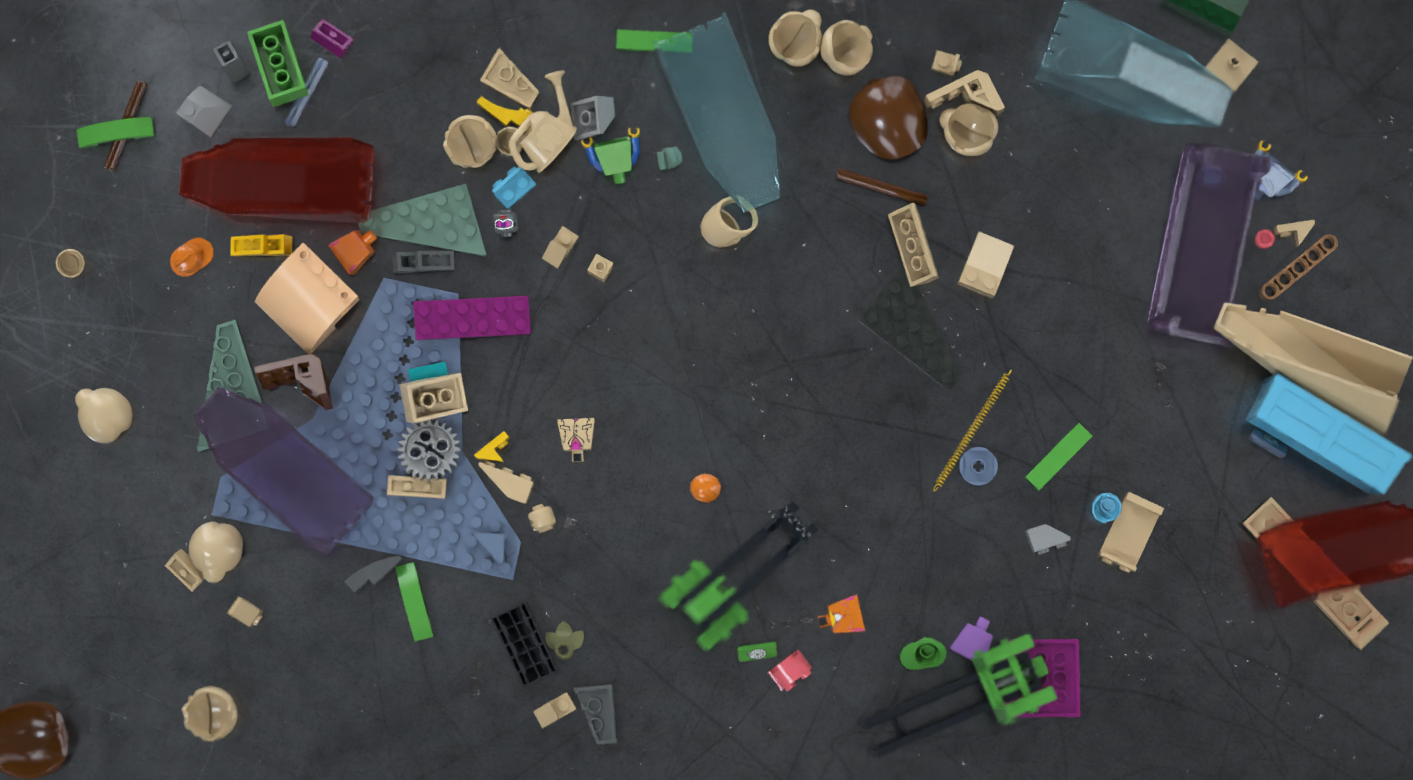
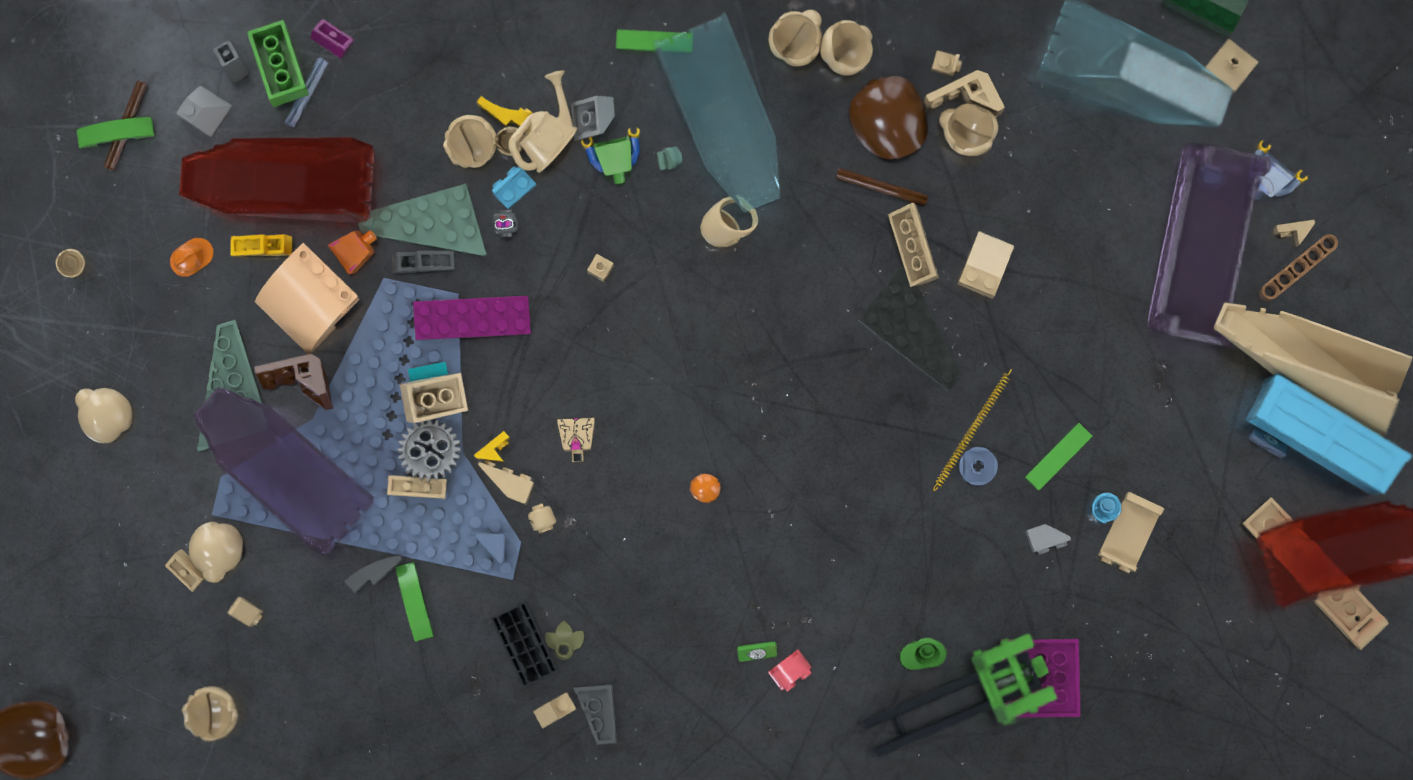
(508, 80): tan wing -> none
(560, 247): tan slope -> none
(707, 599): piece -> none
(843, 616): orange torso -> none
(972, 639): medium lavender torso -> none
(1264, 239): coral tile -> none

